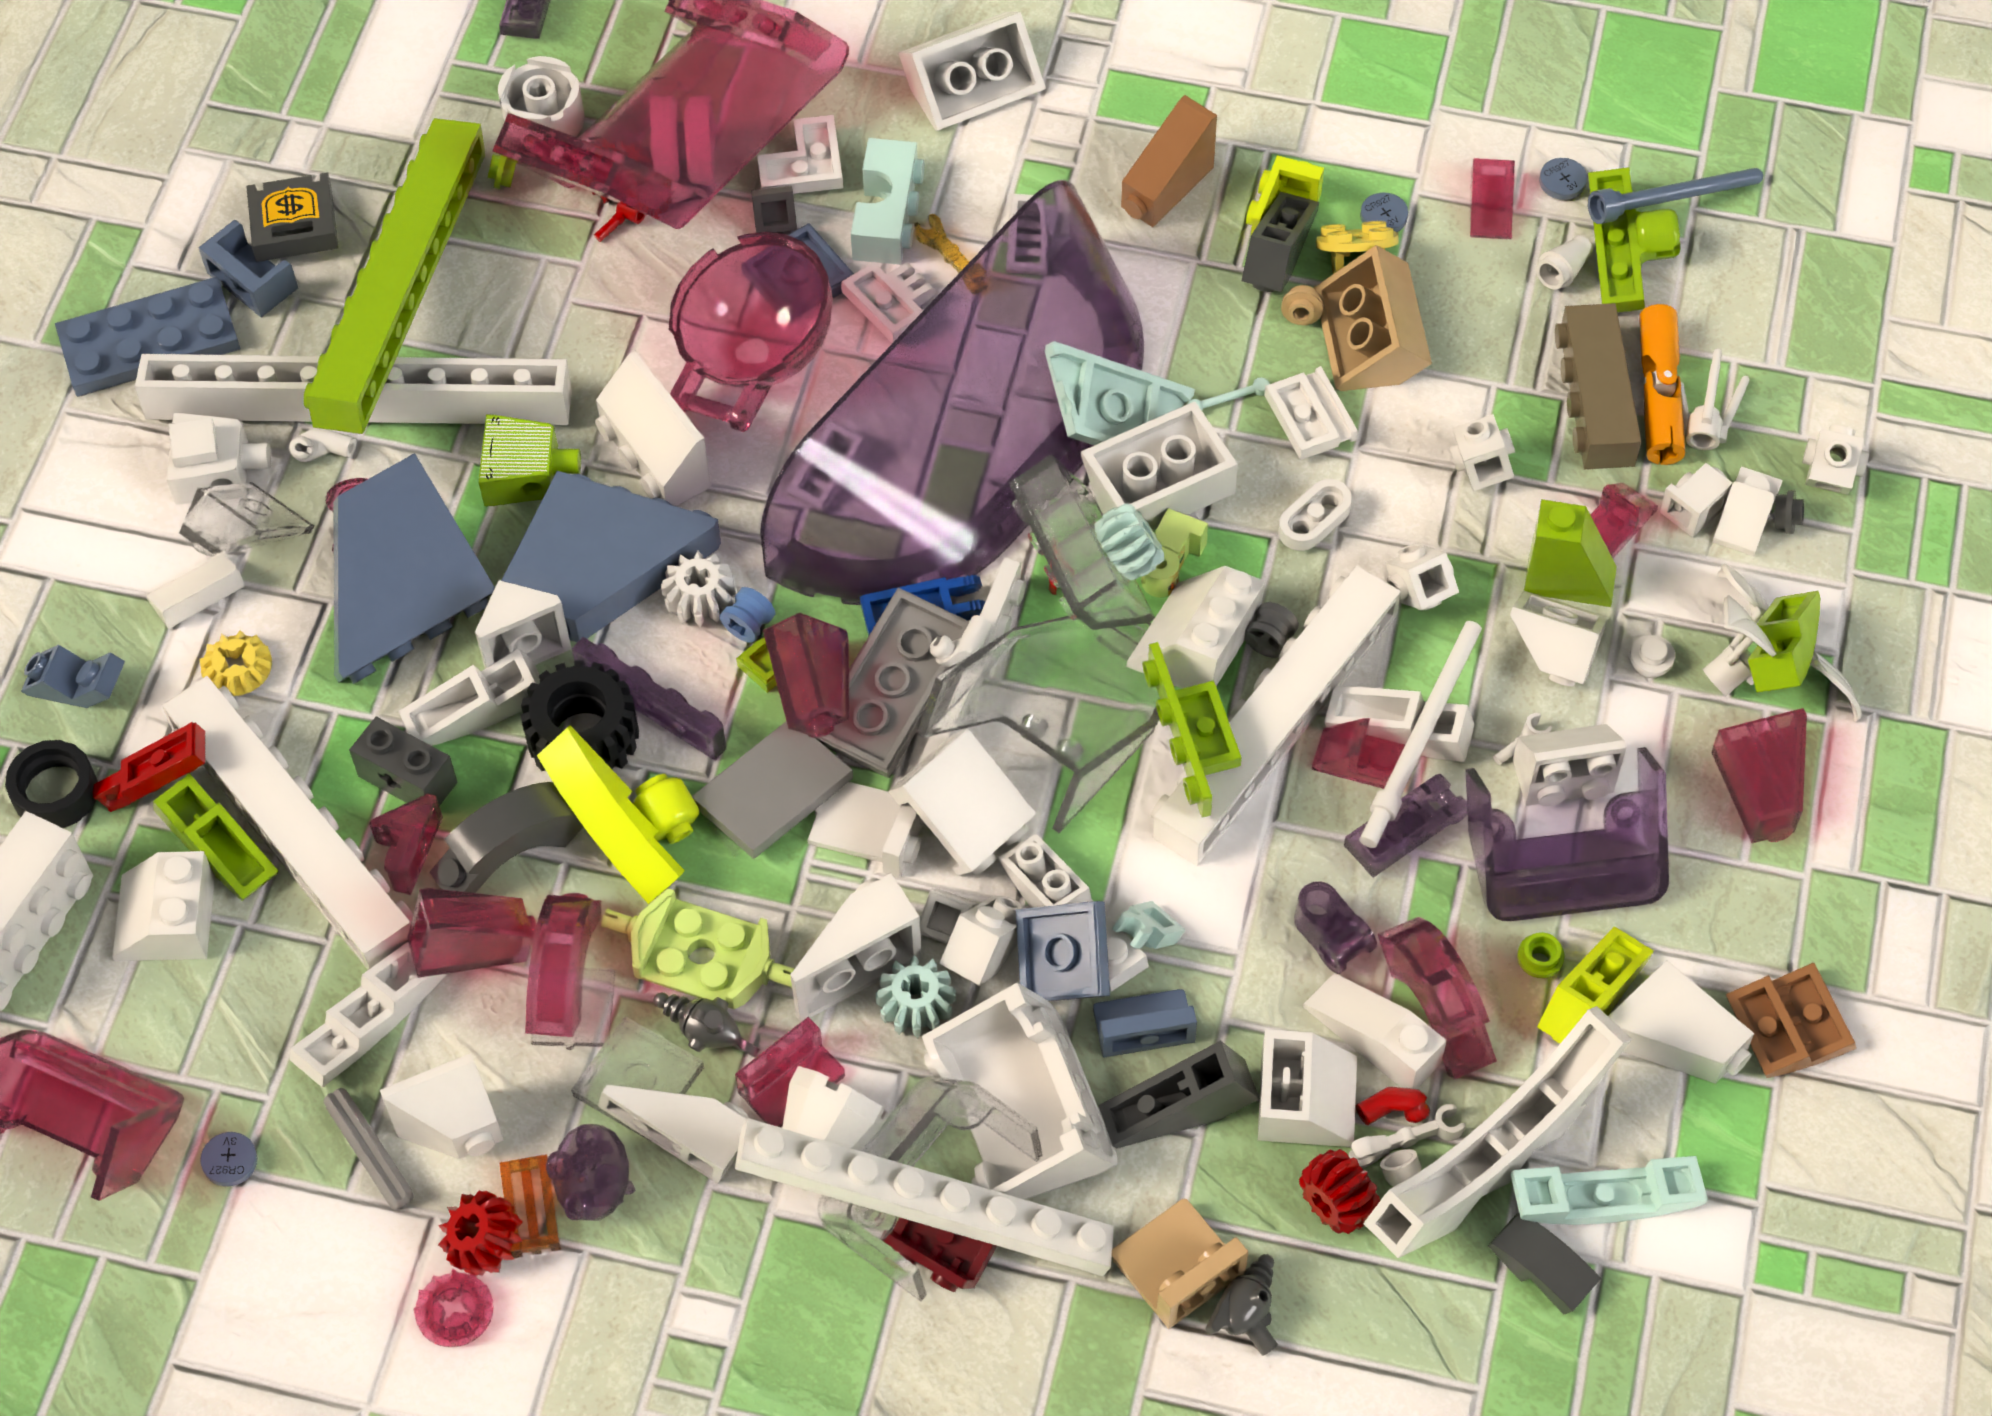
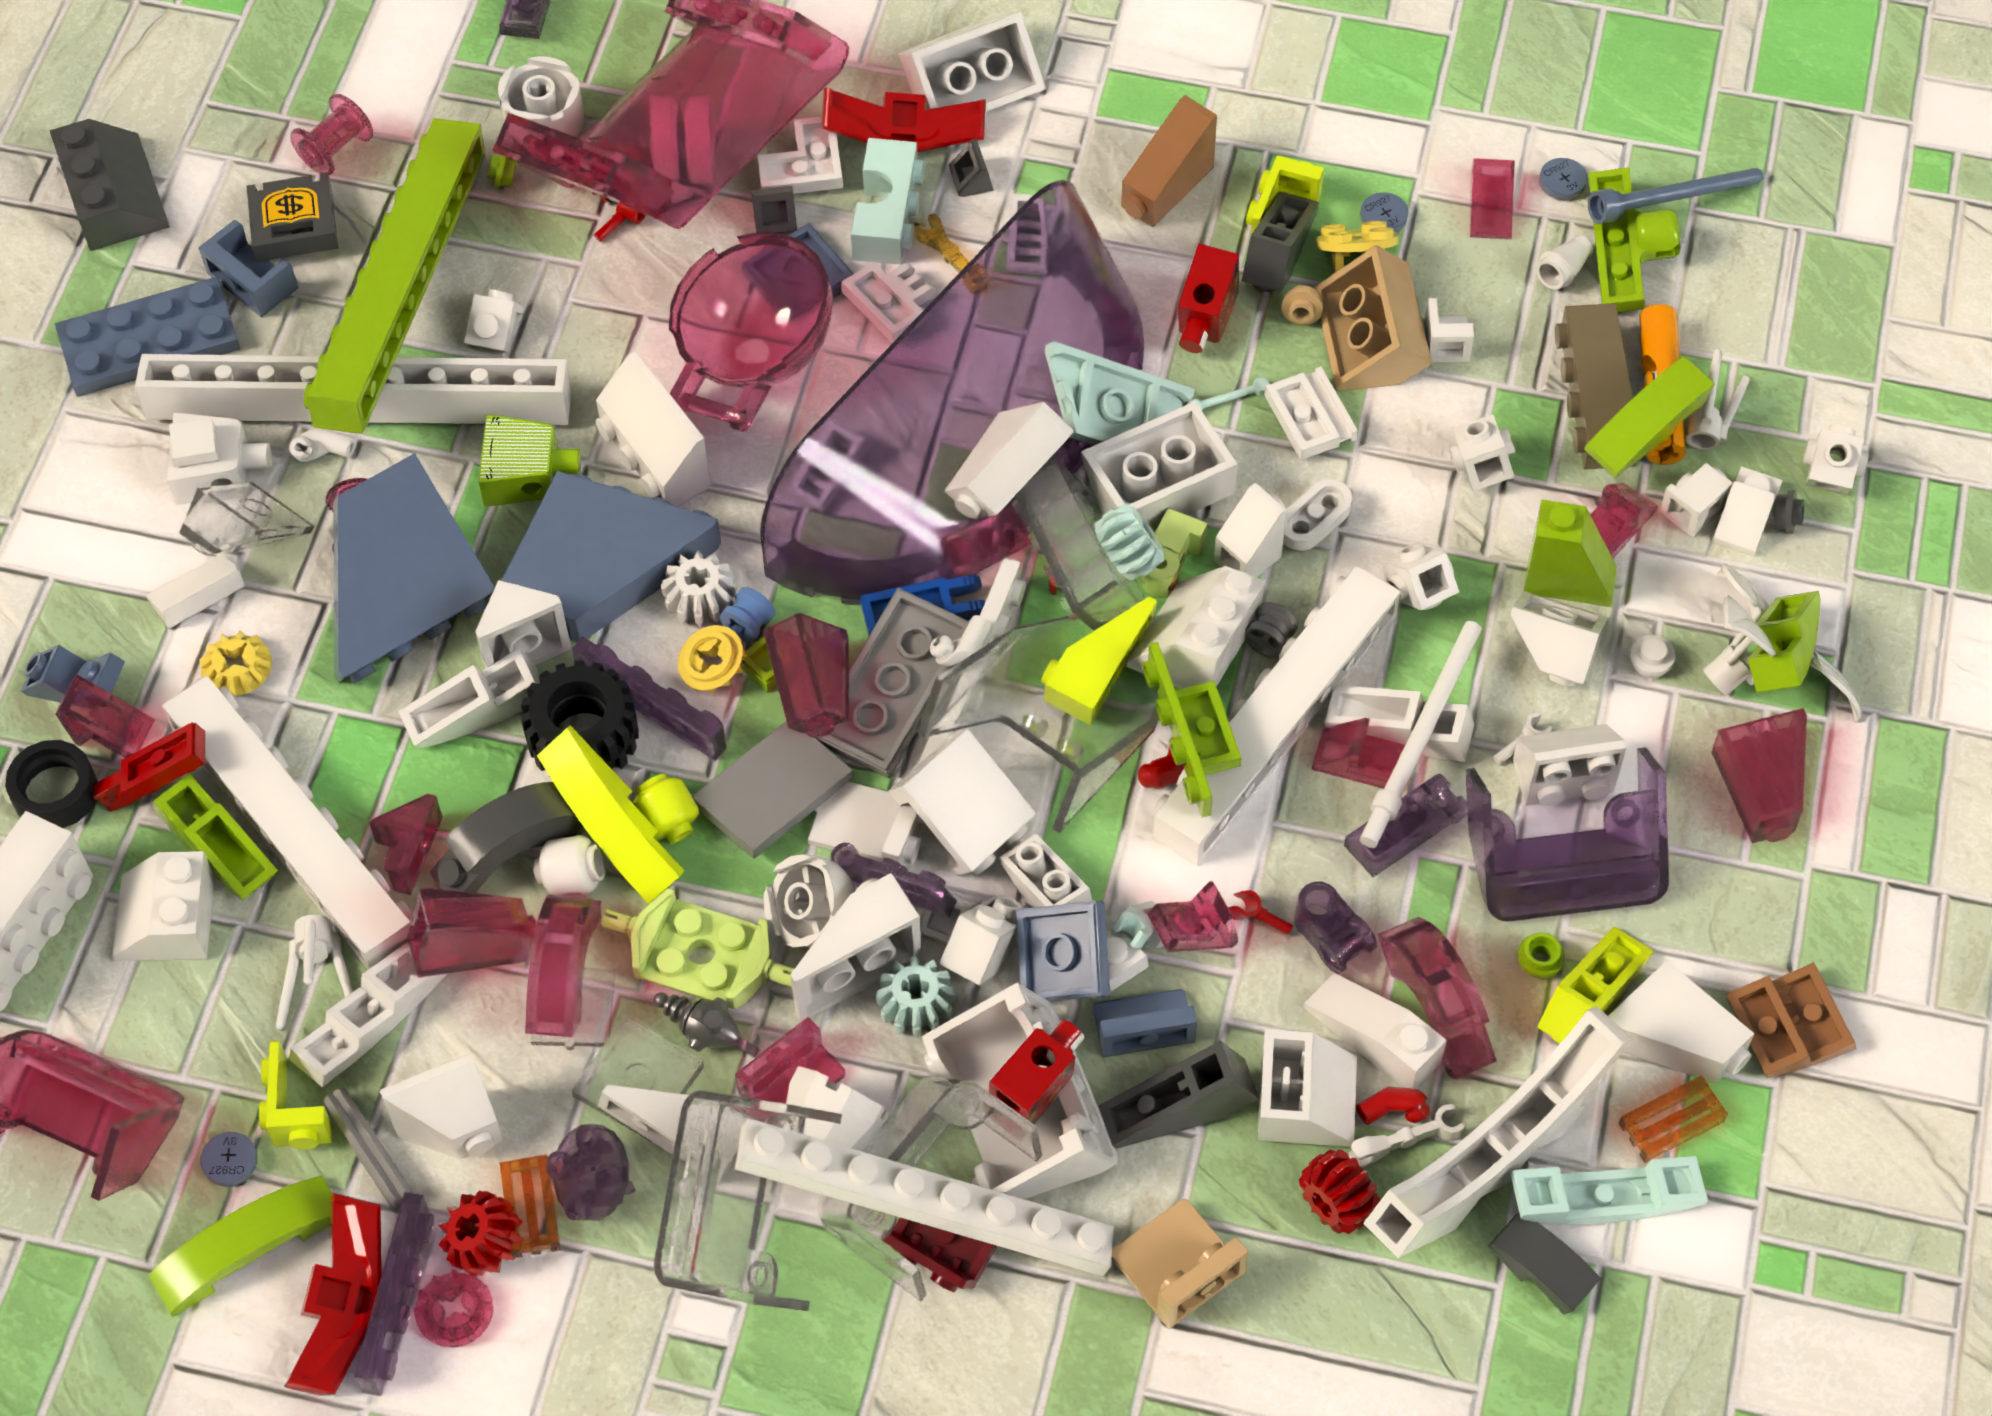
(97, 715): none -> clear pink slope
(108, 182): none -> dark grey slope
(240, 1239): none -> lime slope
(293, 1127): none -> neon yellow bracket
(311, 945): none -> white plant
(332, 134): none -> clear pink hose
(340, 1297): none -> red plate
(390, 1312): none -> clear purple plate
(402, 763): dark grey brick -> none
(492, 320): none -> white bracket
(570, 865): none -> white head
(711, 642): none -> light yellow gear
(715, 1209): none -> clear windscreen
(805, 898): none -> white cylinder
(903, 119): none -> red plate
(922, 890): none -> clear purple plate
(970, 171): none -> dark grey slope
(985, 542): none -> clear pink slope
(1007, 458): none -> white slope
(1027, 1085): none -> red torso
(1094, 663): none -> neon yellow slope
(1160, 772): none -> red arm
(1196, 923): none -> clear pink slope
(1207, 297): none -> red torso
(1246, 1306): dark grey piece -> none
(1253, 533): none -> white slope
(1255, 910): none -> red hand
(1400, 1166): white hinge -> none
(1447, 336): none -> white panel
(1640, 1137): none -> clear orange tile
(1650, 416): none -> lime slope

